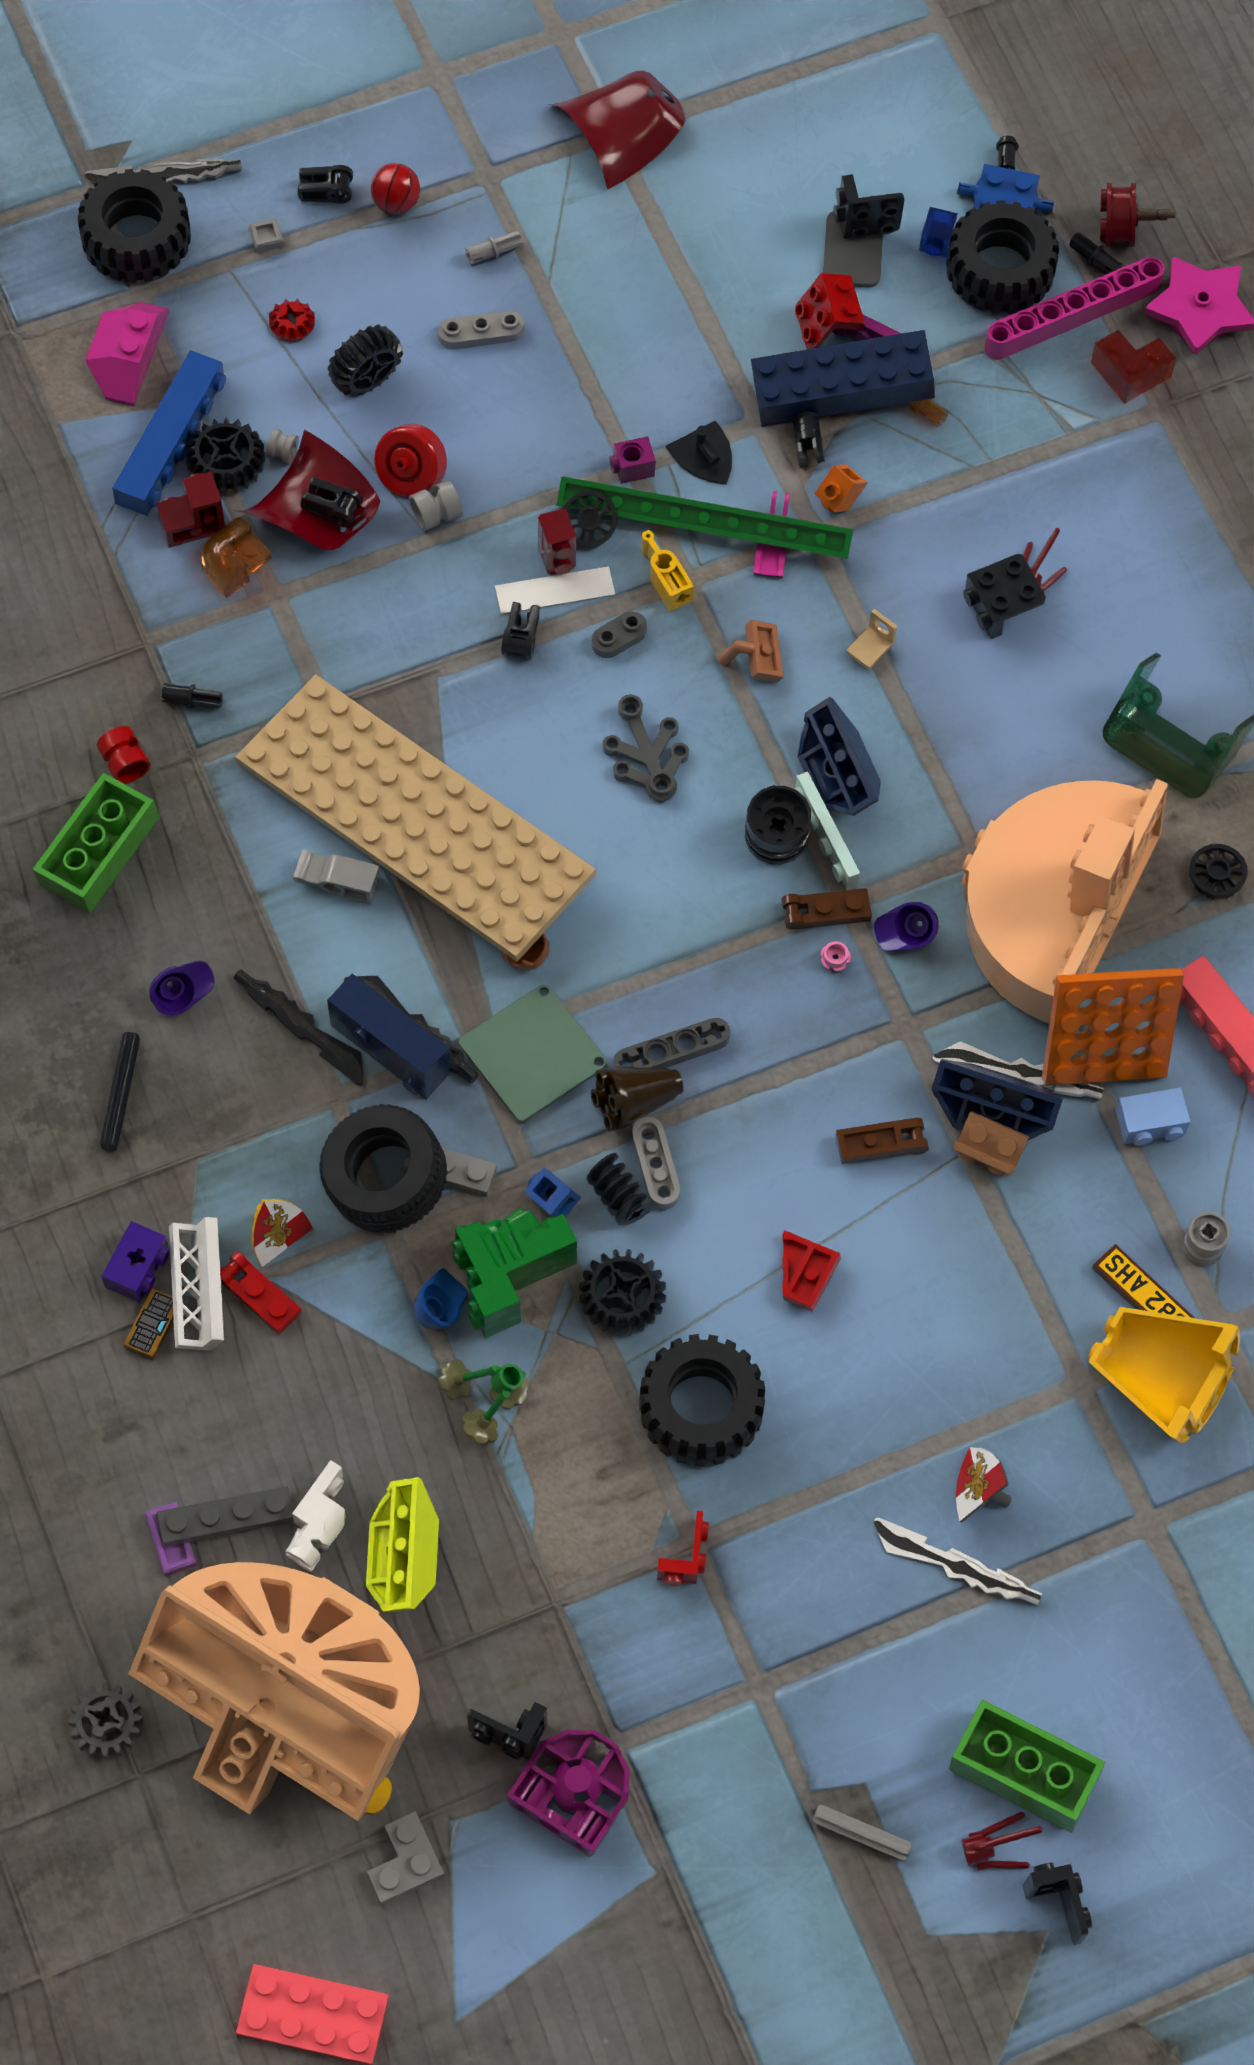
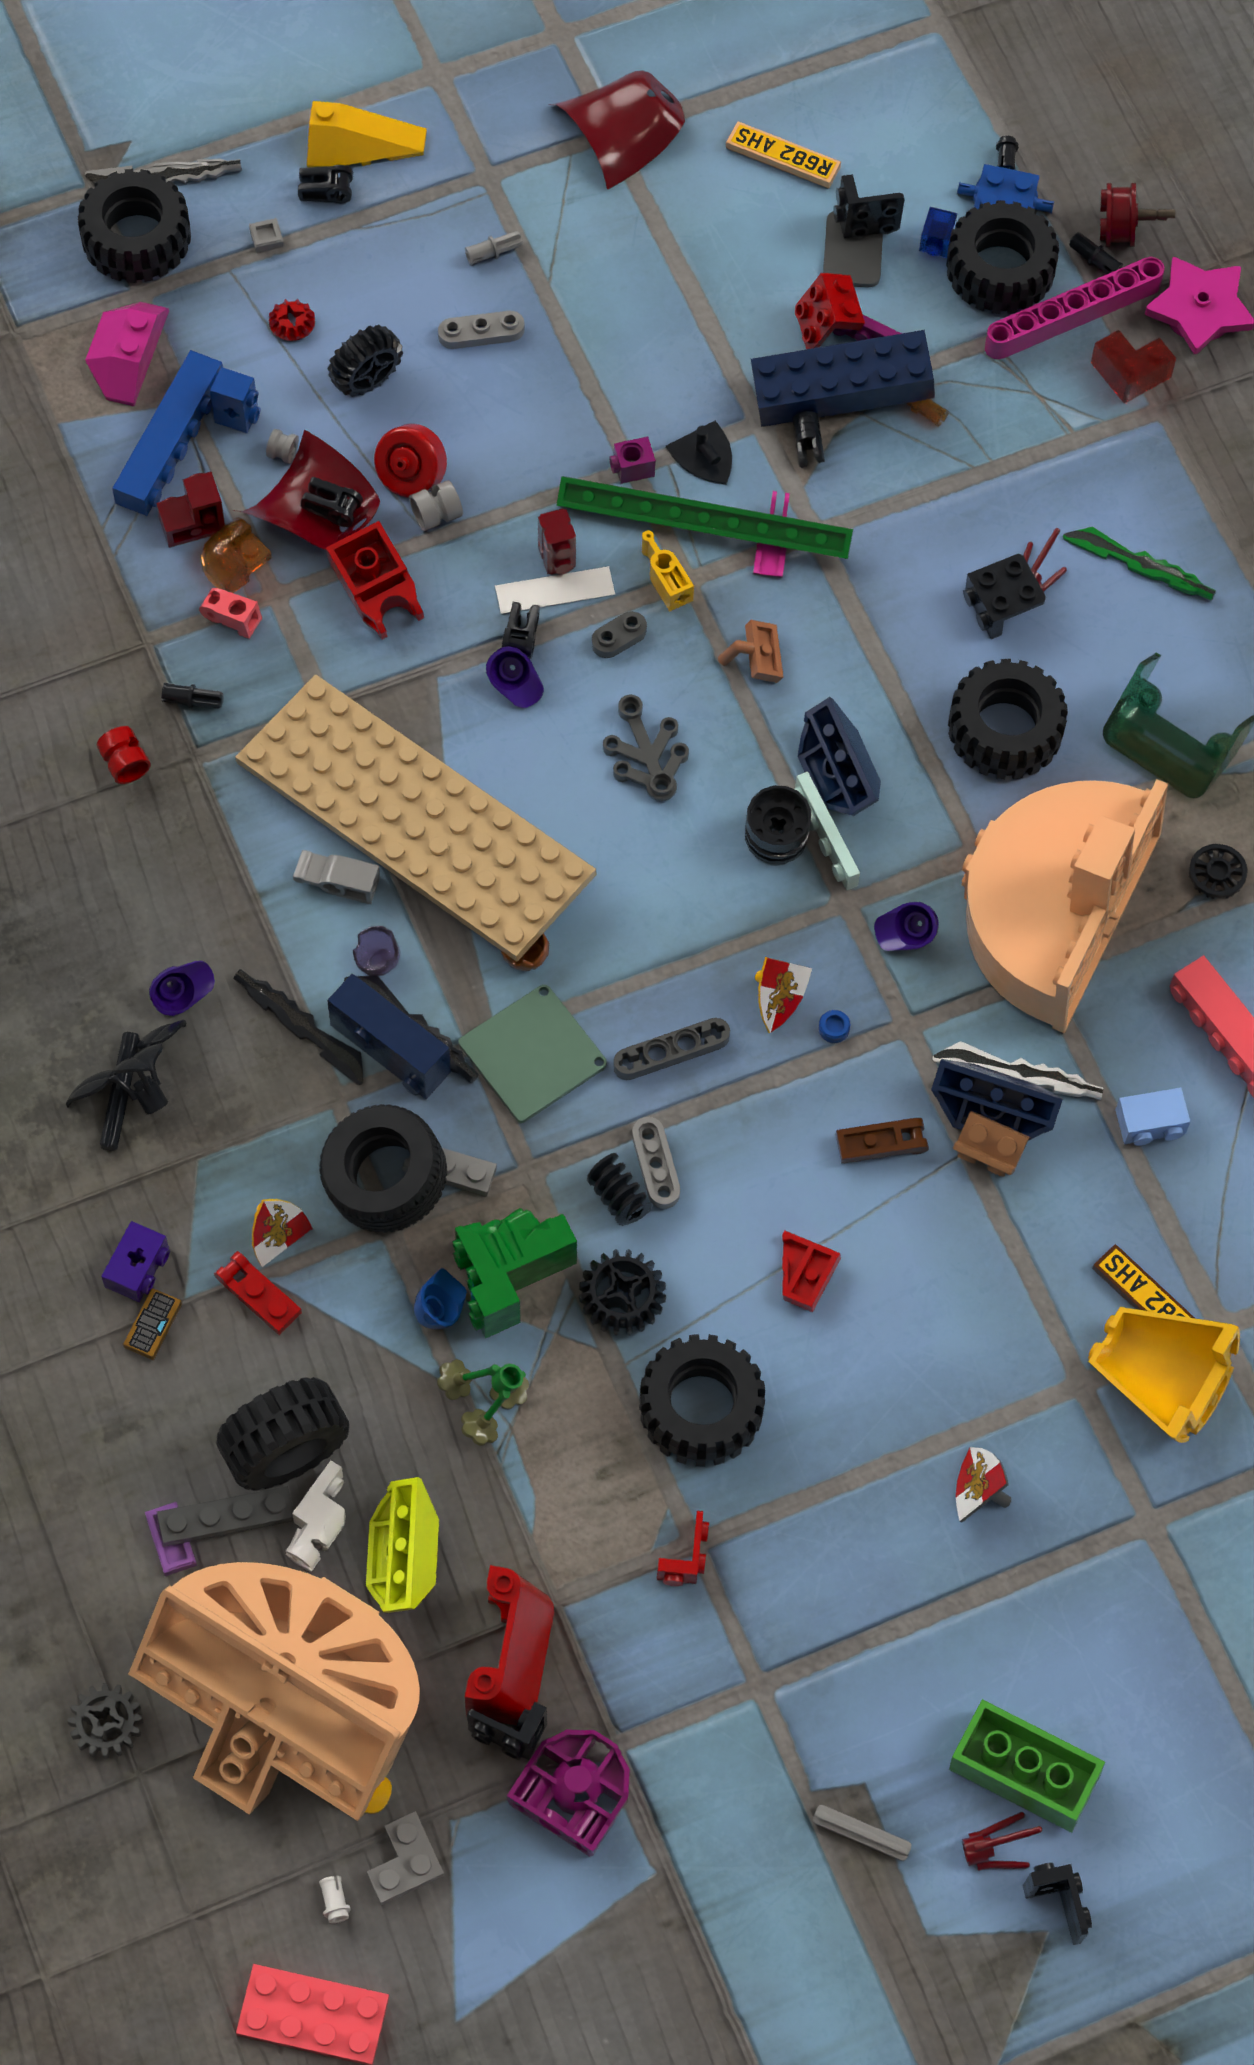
(96, 842): bright green brick -> none
(146, 1089): none -> black plant
(207, 1284): white fence -> none
(224, 445): black gear -> none
(231, 611): none -> coral leg
(234, 400): none -> blue brick
(282, 1433): none -> black tyre
(334, 1899): none -> white pin
(354, 136): none -> yellow wedge
(376, 951): none -> clear purple hair
(380, 584): none -> red brick
(395, 188): red piece -> none
(516, 1683): none -> red windscreen
(519, 685): none -> dark purple cap
(542, 1185): blue brick -> none
(590, 518): black wheel -> none
(633, 1092): dark brown cone -> none
(780, 990): none -> shield
(783, 154): none -> tile
(827, 908): reddish brown plate -> none
(834, 1026): none -> blue tile
(835, 948): bright pink plate -> none
(840, 488): orange brick -> none
(873, 641): tan bracket -> none
(956, 1564): white sword -> none
(1011, 685): none -> black tyre
(1099, 1015): orange piece -> none
(1141, 562): none -> green sword
(1206, 1239): light grey wheel -> none

